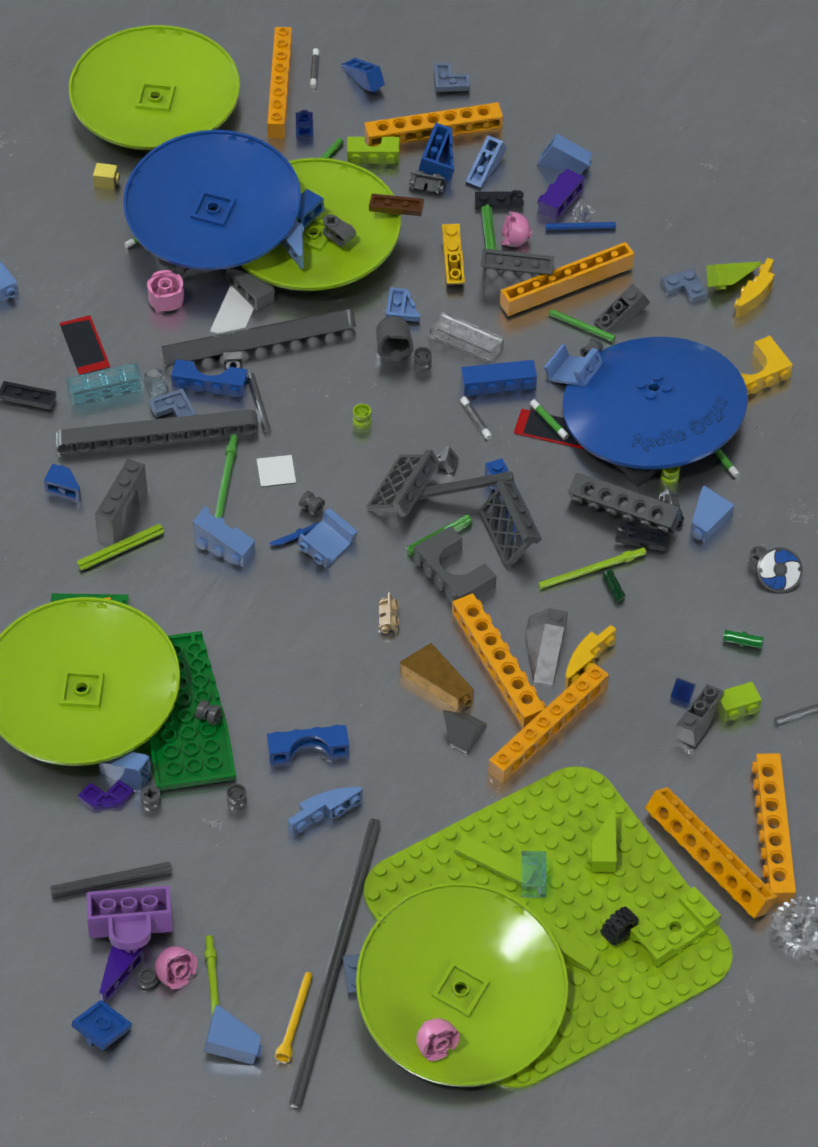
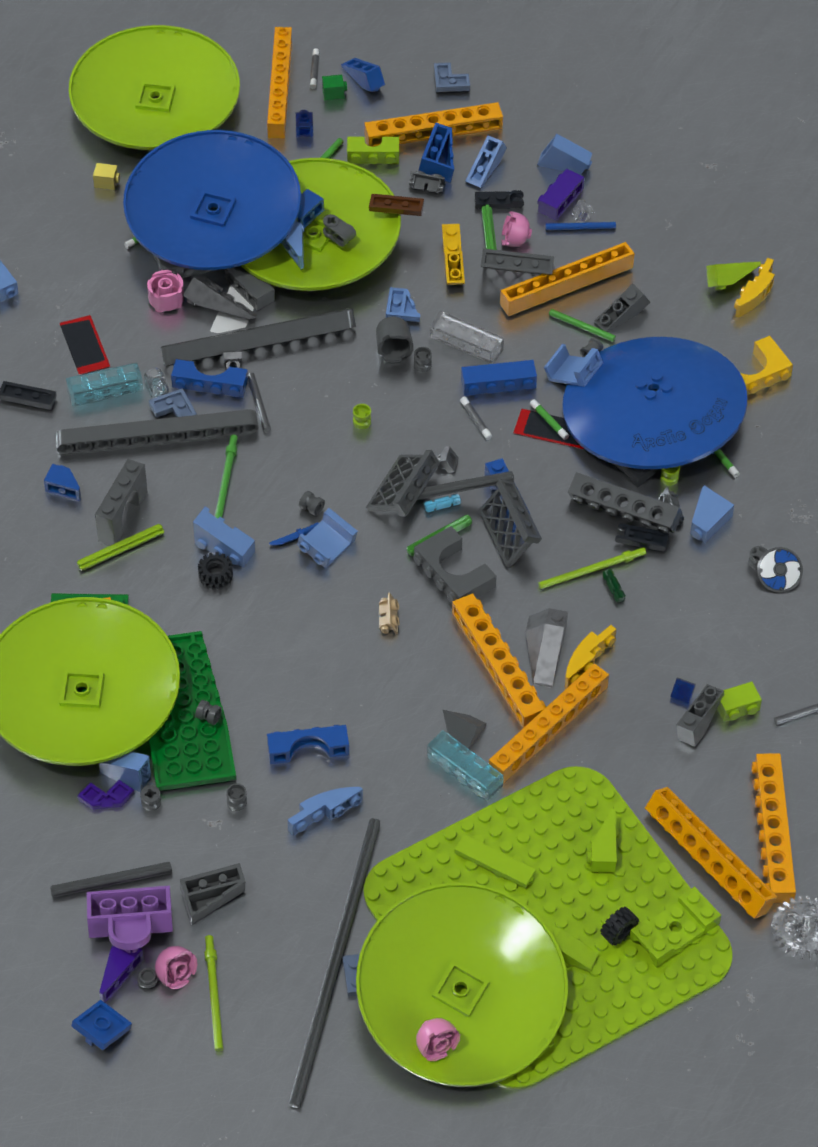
(209, 294): none -> flat silver wedge
(211, 890): none -> dark grey wedge
(215, 579): none -> black tyre
(231, 1038): medium blue slope -> none
(276, 470): white sticker -> none
(284, 1051): yellow piece -> none
(333, 87): none -> green brick
(437, 676): pearl gold slope -> none
(442, 502): none -> medium azure axle
(464, 765): none -> clear light blue brick
(533, 874): clear light blue panel -> none
(686, 281): sand blue plate -> none
(743, 639): green pin -> none

